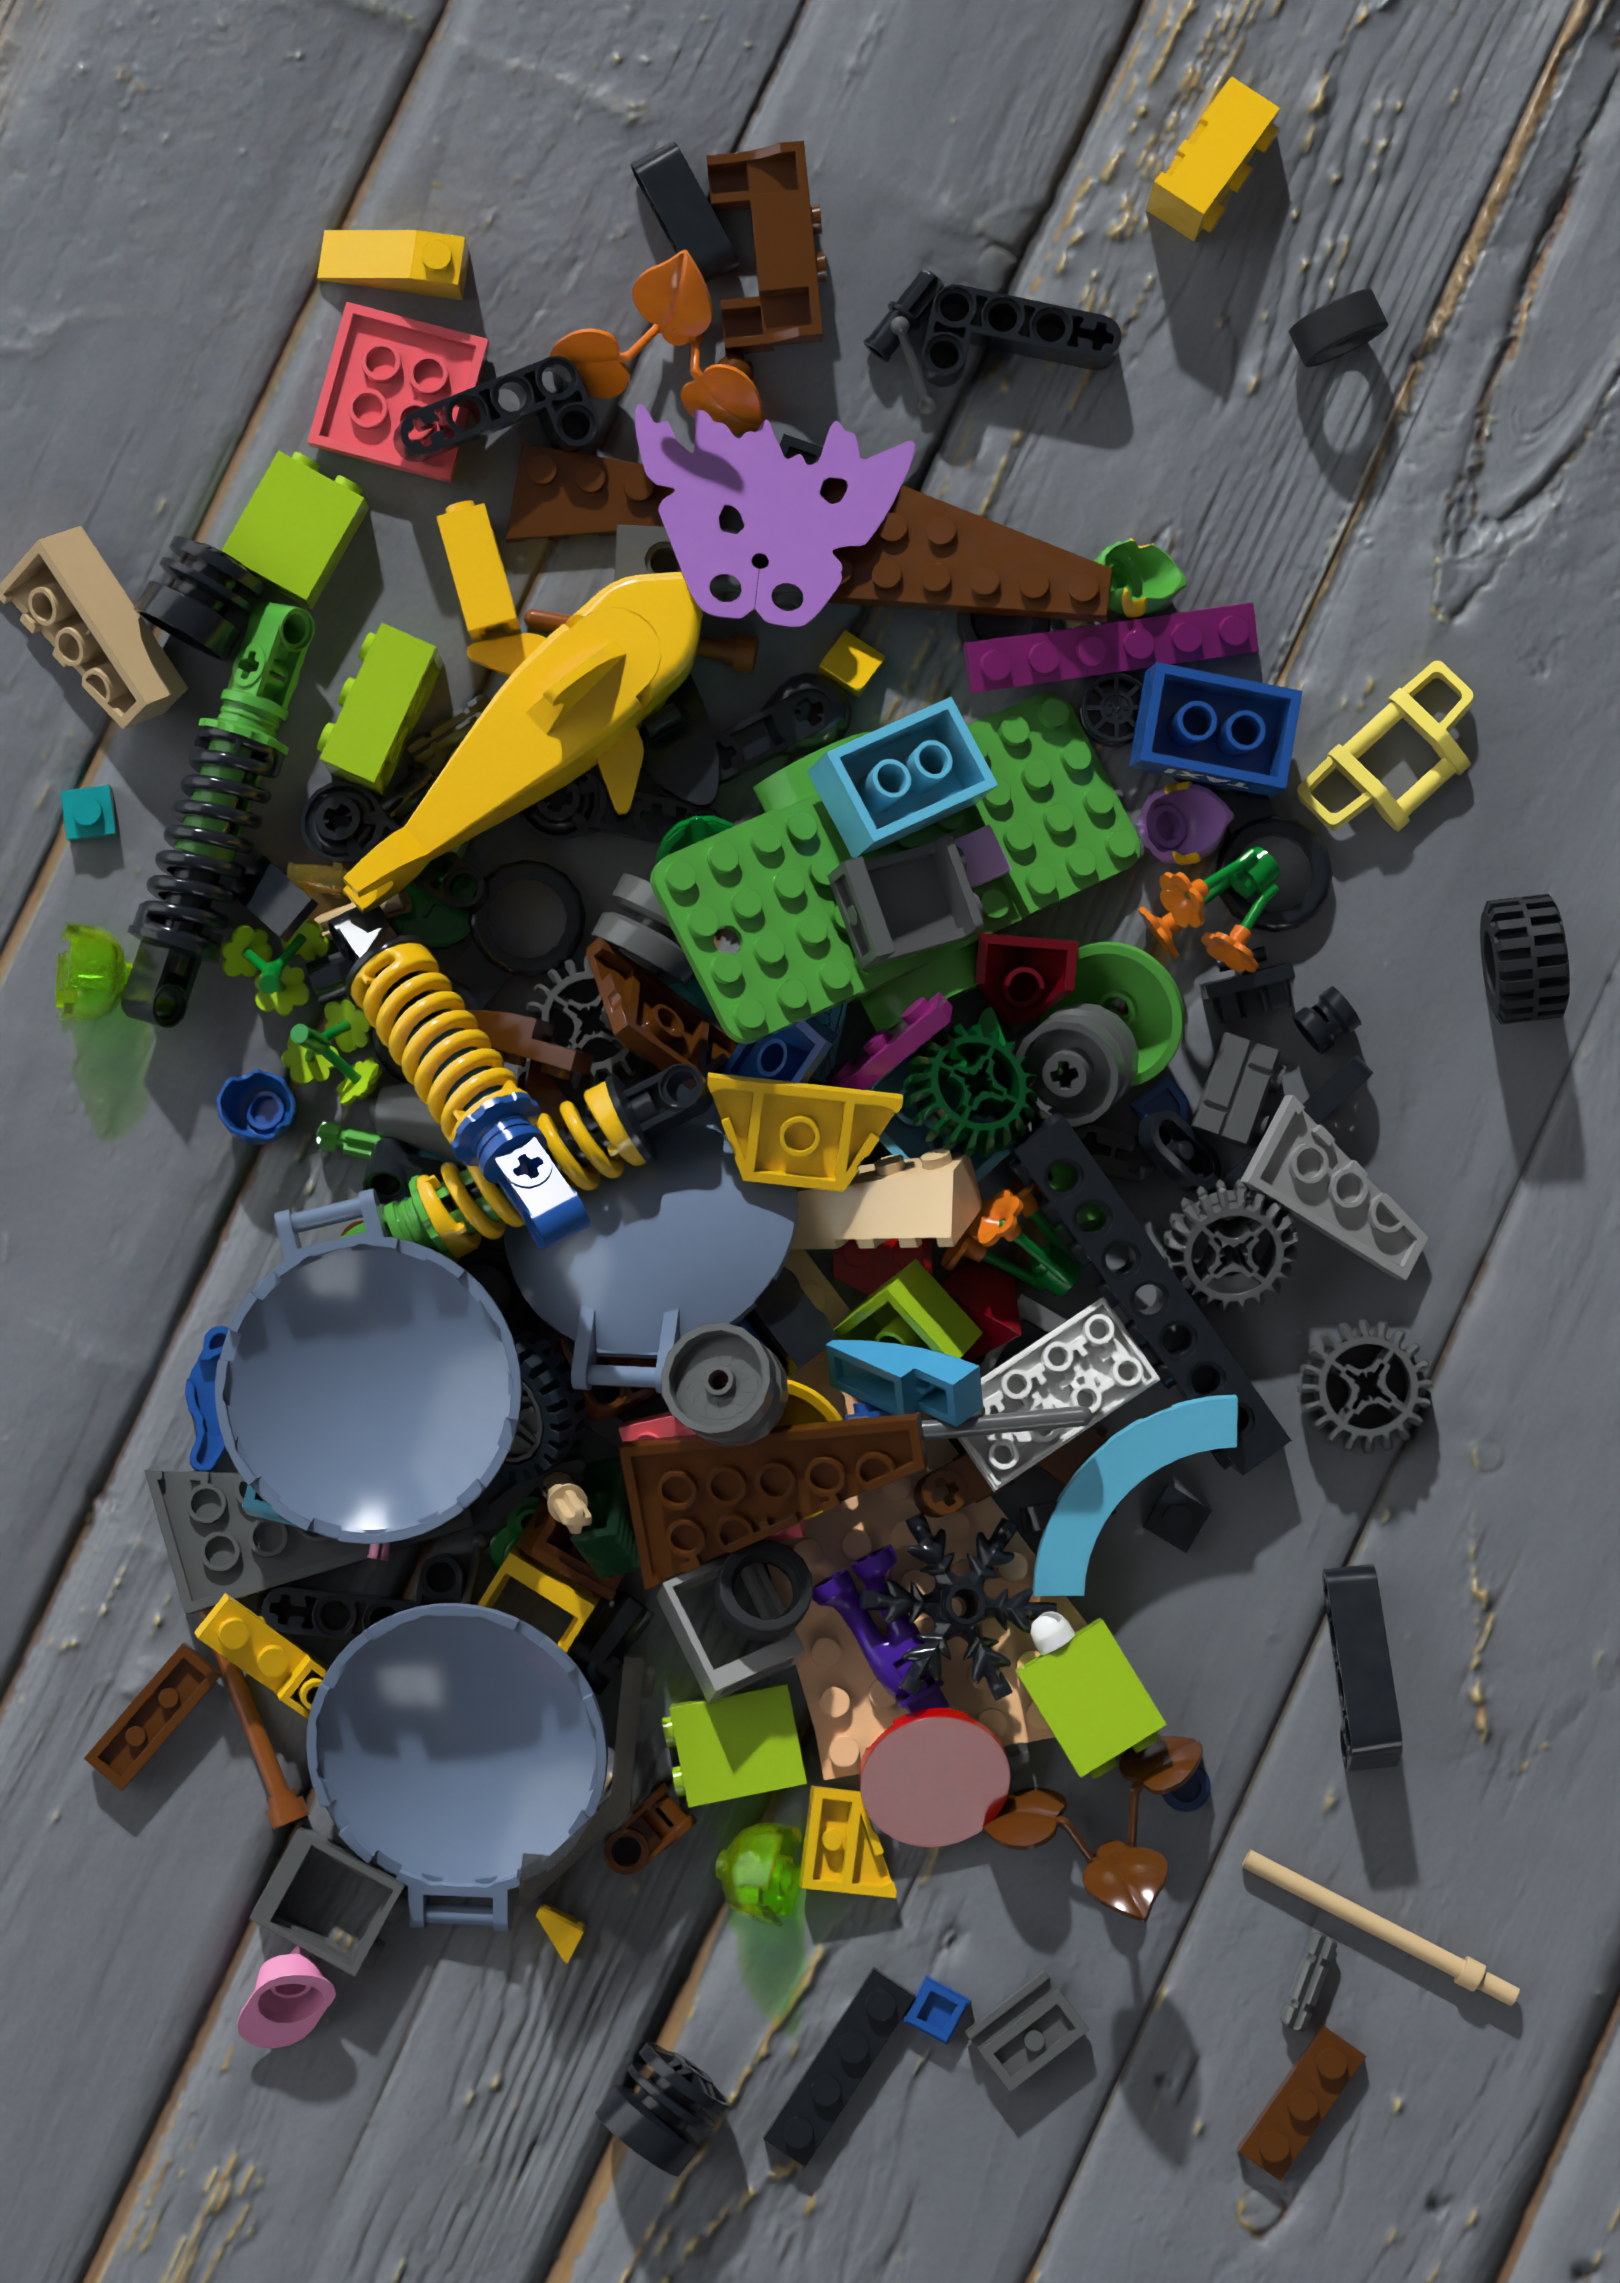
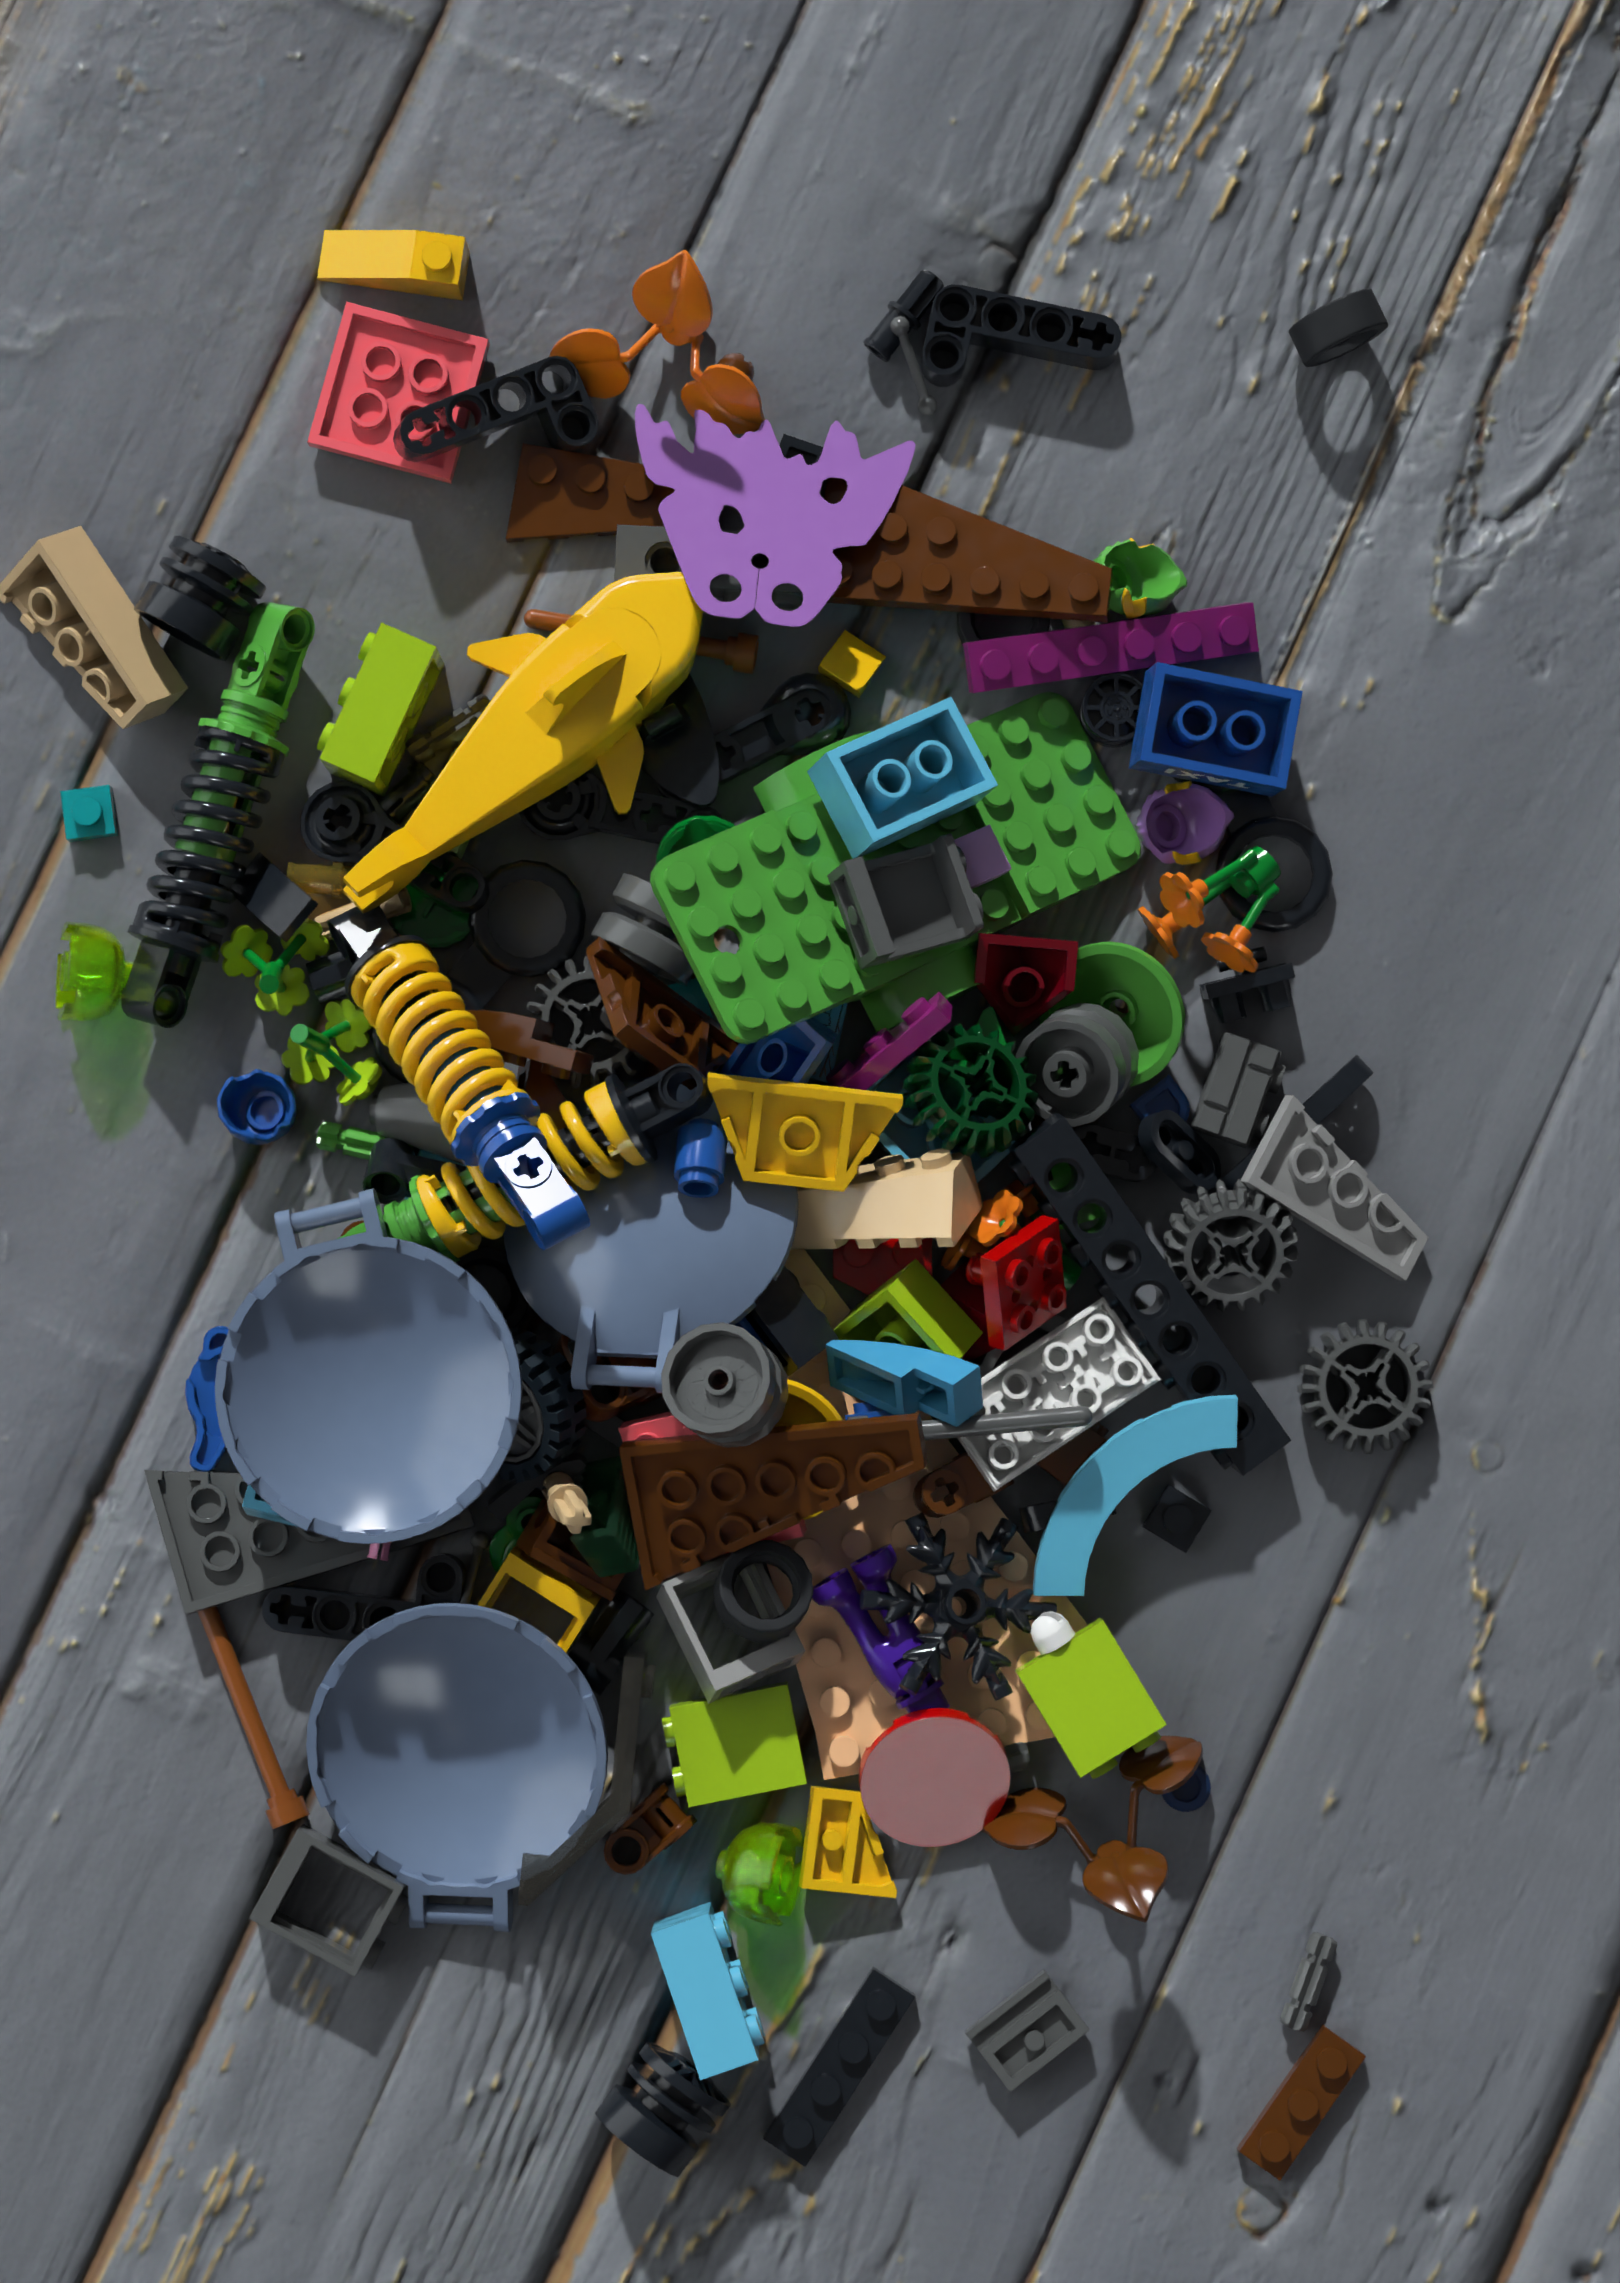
(153, 1716): reddish brown plate -> none
(264, 1653): yellow slope -> none
(285, 2001): bright pink piece -> none
(297, 527): lime brick -> none
(478, 572): yellow window -> none
(561, 1928): yellow slope -> none
(684, 210): black beam -> none
(700, 1158): none -> blue brick
(708, 1989): none -> medium azure brick
(788, 270): reddish brown bracket -> none
(936, 2009): blue tile -> none
(1021, 1281): none -> red plate
(1214, 160): yellow wedge -> none
(1326, 1020): black wheel -> none
(1363, 1669): black beam -> none
(1373, 791): light yellow bar -> none
(1467, 1971): tan bar -> none
(1524, 959): black tyre -> none

